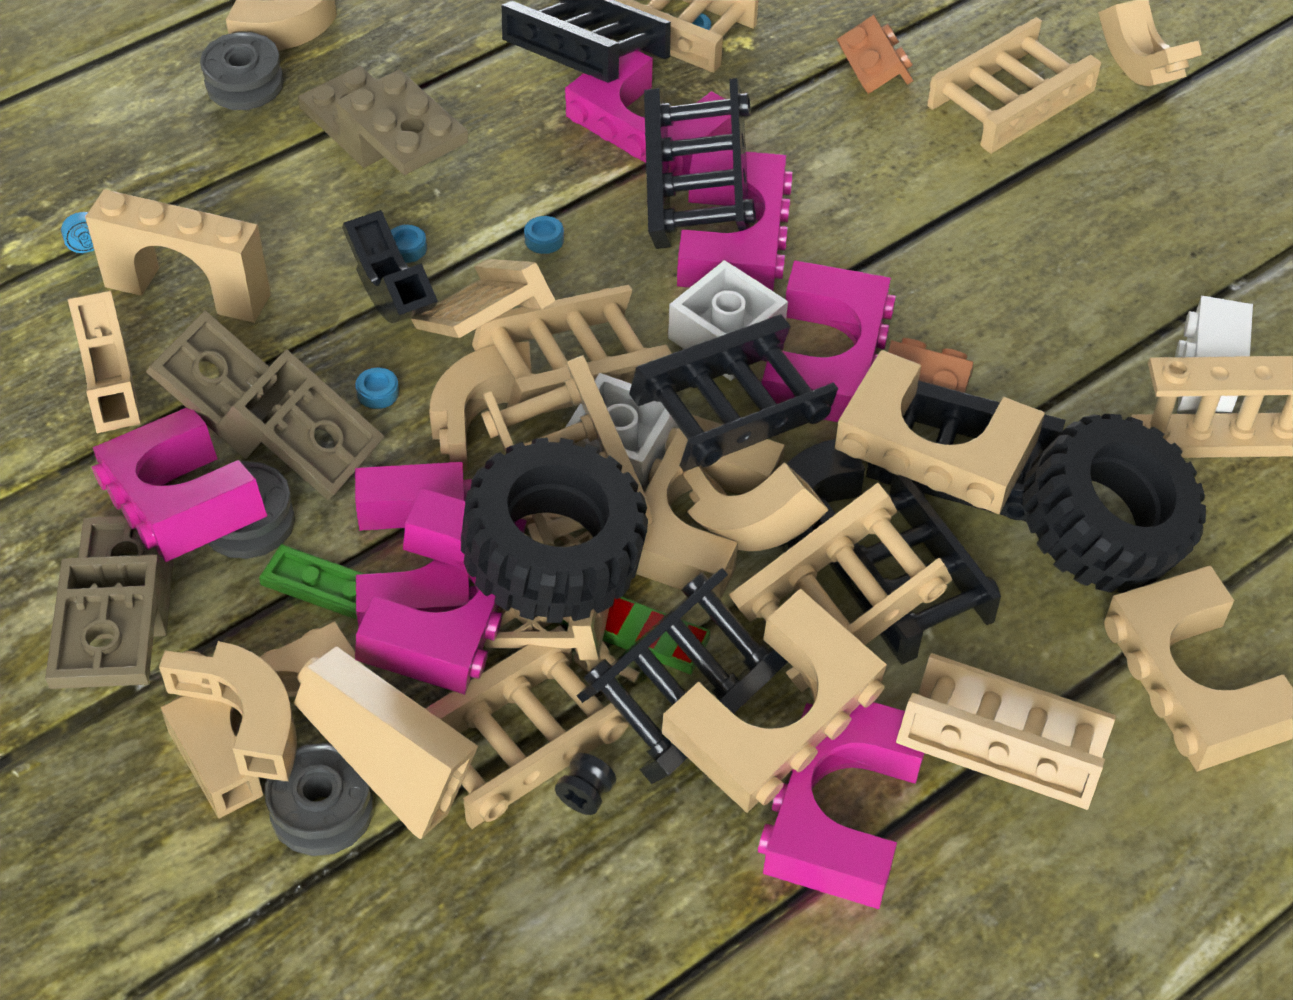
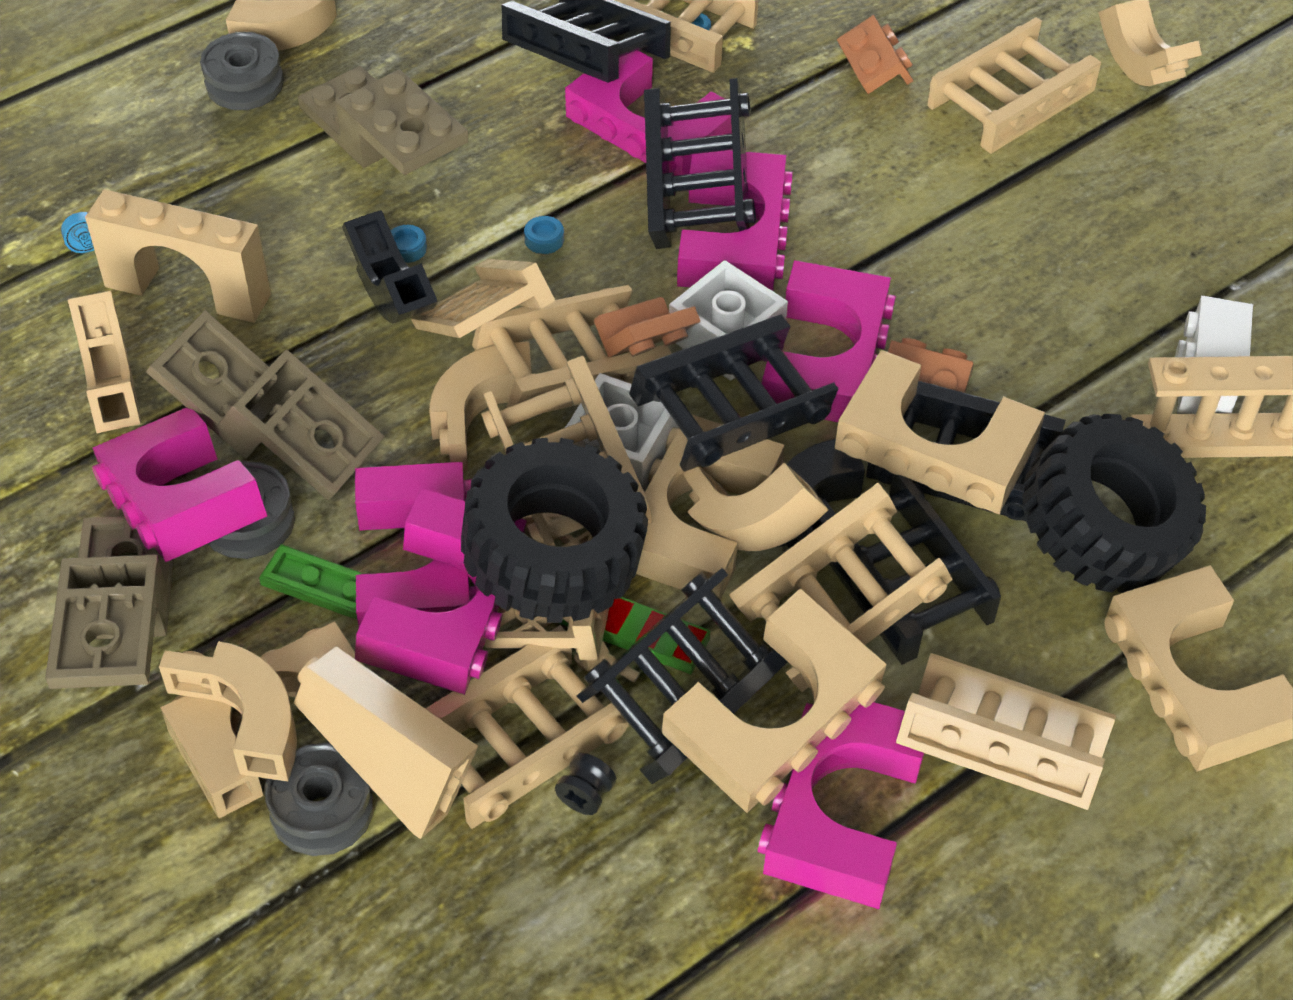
(377, 388): dark azure tile -> none
(642, 325): none -> nougat bracket

